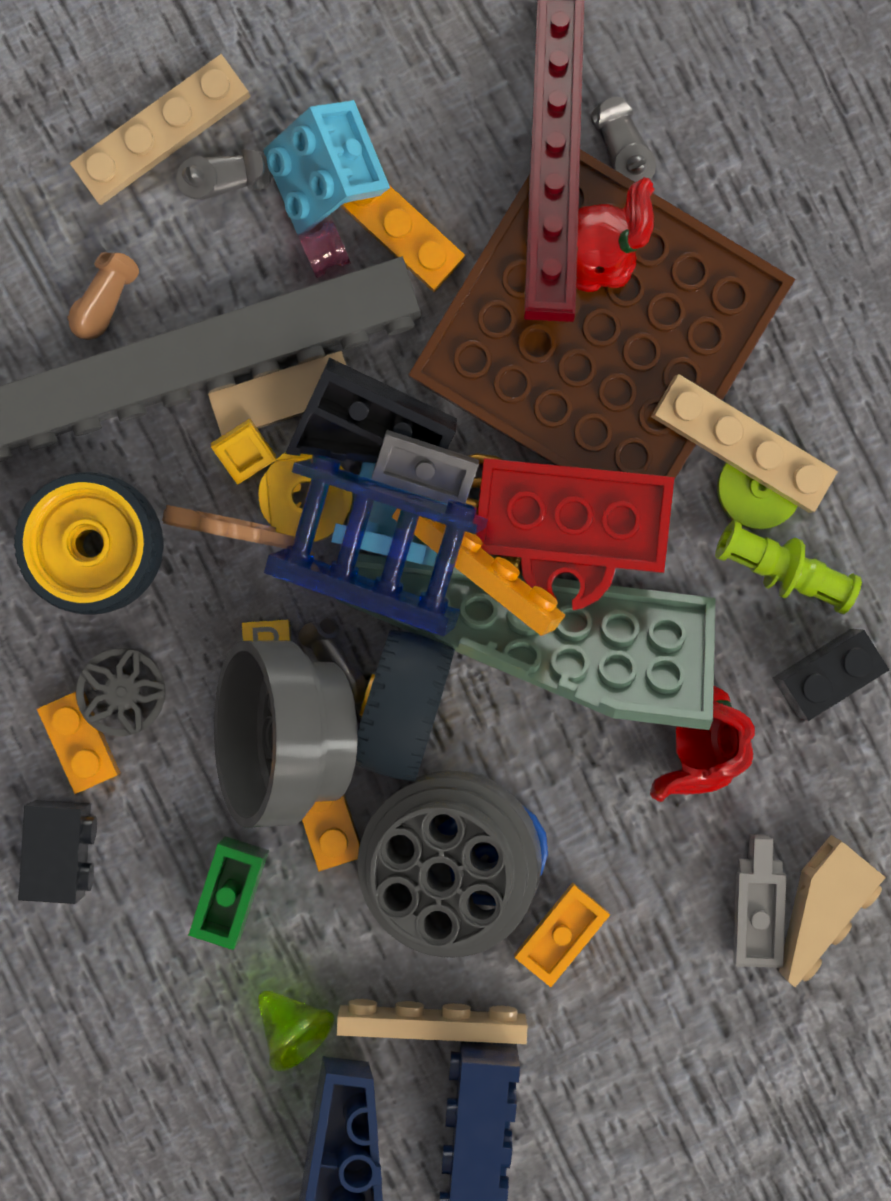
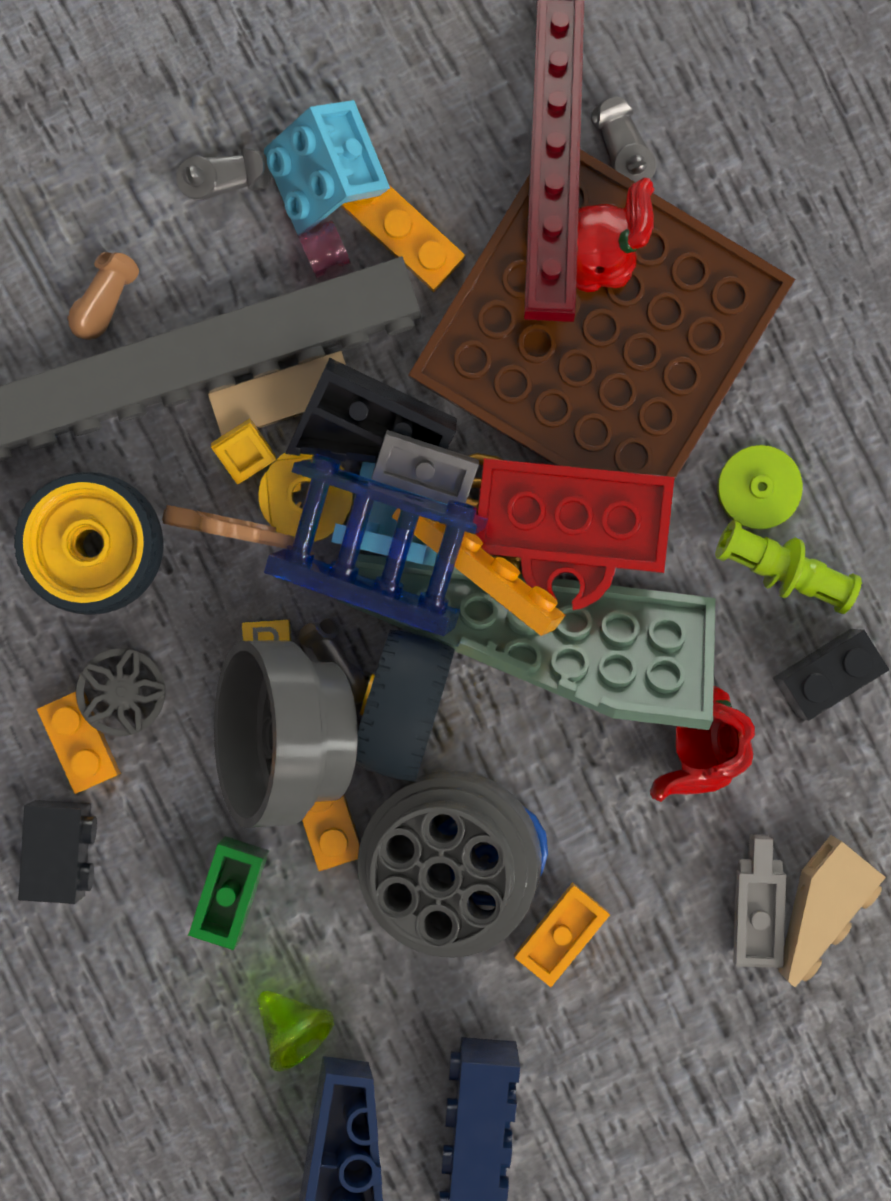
(160, 129): tan plate -> none
(451, 1023): tan plate -> none
(744, 443): tan plate -> none

